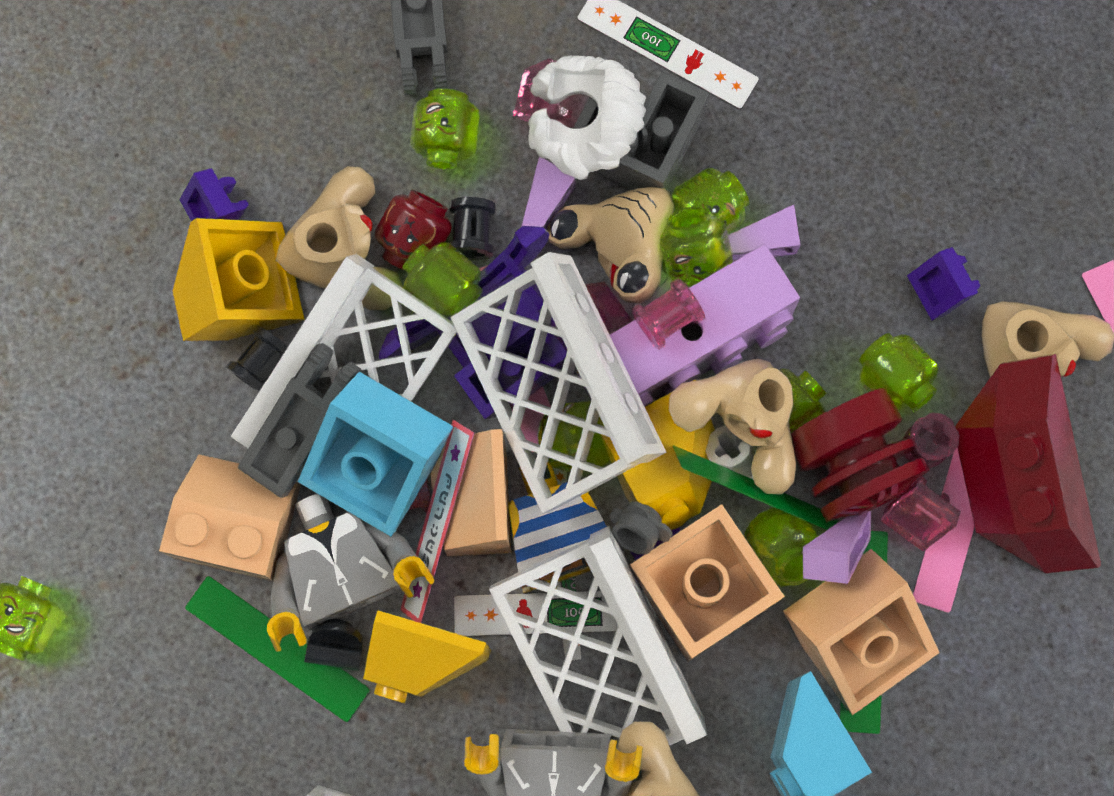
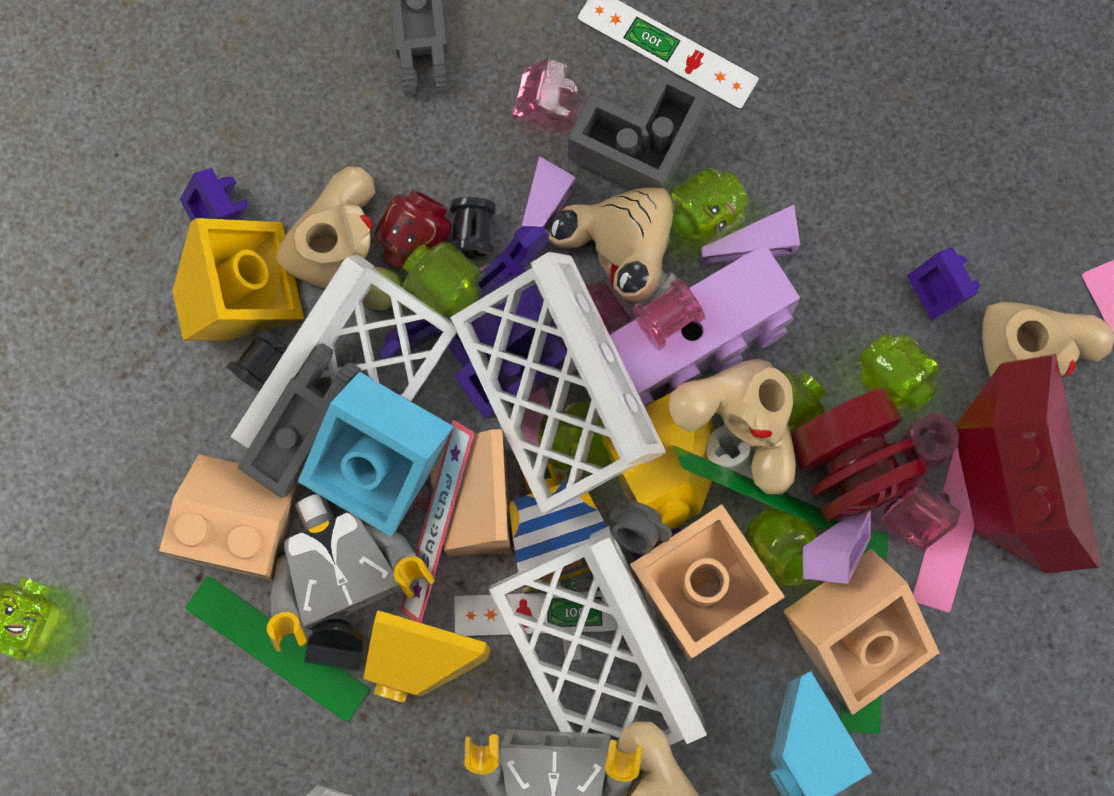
(445, 128): clear neon green head -> none
(608, 136): white piece -> none
(695, 245): clear neon green head -> none

